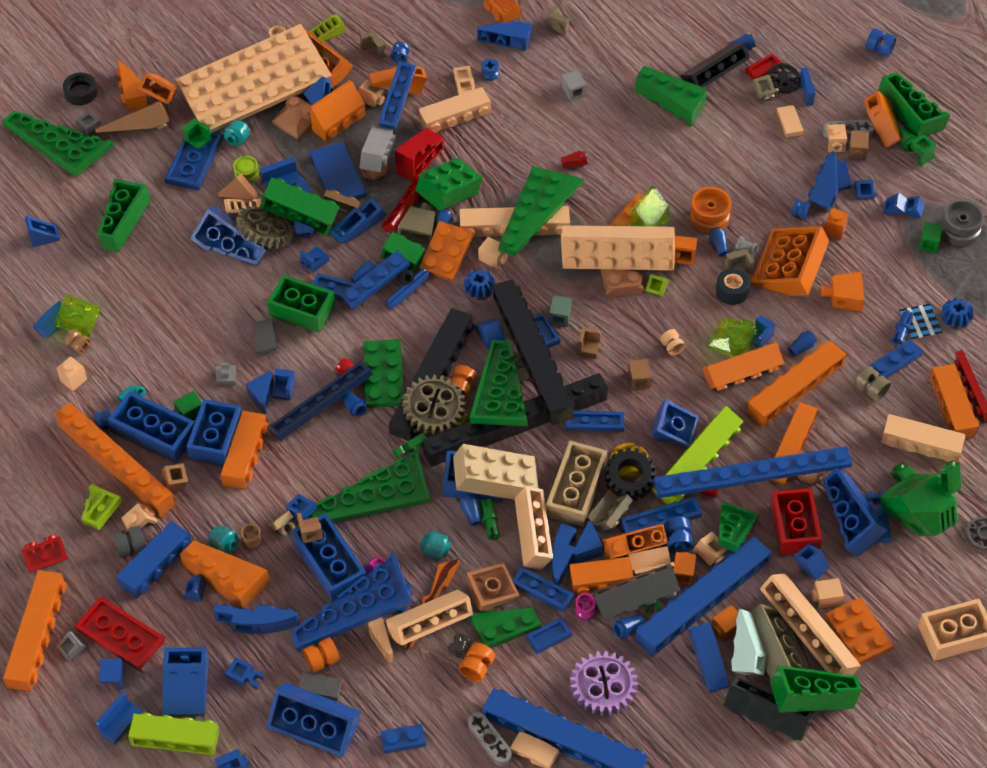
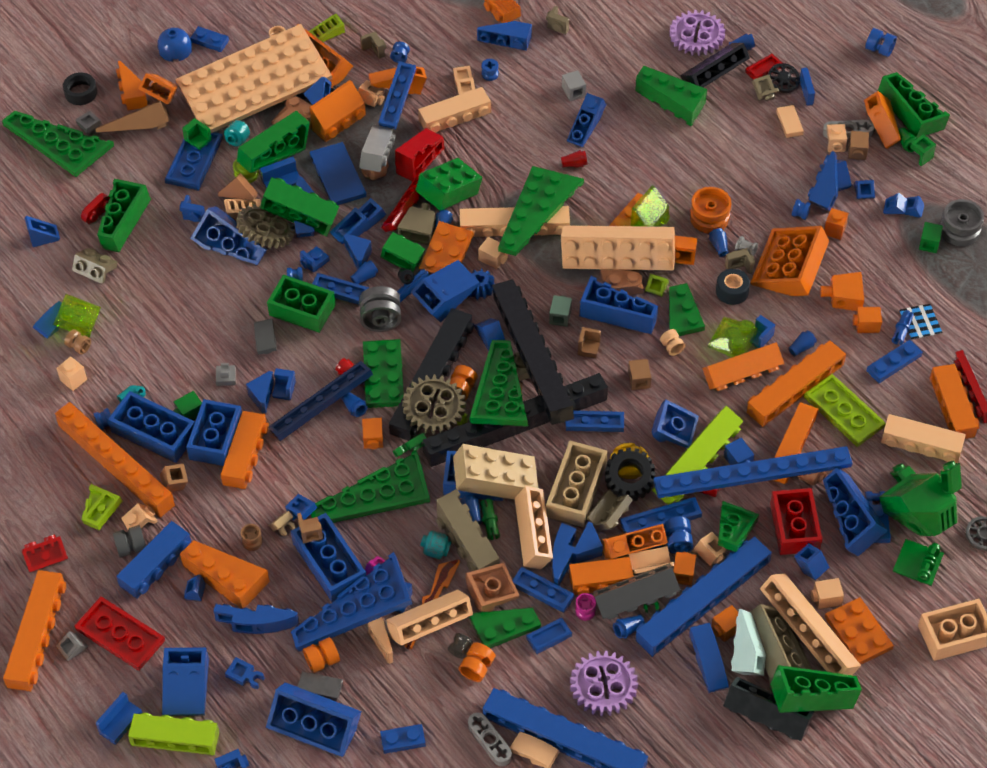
(93, 264): none -> dark tan bracket
(95, 208): none -> red plate
(112, 672): blue panel -> none
(174, 44): none -> blue cylinder
(191, 211): none -> blue bracket
(209, 39): none -> blue plate
(223, 539): teal head -> none
(275, 143): none -> green wedge
(295, 273): none -> blue wheel
(346, 203): medium nougat plate -> none
(358, 249): none -> blue slope
(372, 433): none -> orange brick
(375, 280): blue plate -> none
(380, 309): none -> flat silver wheel
(445, 289): none -> blue slope
(464, 532): none -> dark tan wedge
(547, 330): blue tile -> none
(586, 120): none -> blue slope
(616, 307): none -> blue wedge
(683, 311): none -> green wing
(709, 35): none -> lavender gear
(738, 452): none -> blue brick
(844, 410): none -> lime tile
(868, 319): none -> orange brick
(875, 385): dark tan wheel -> none
(919, 561): none -> green hinge
(957, 313): blue gear -> none

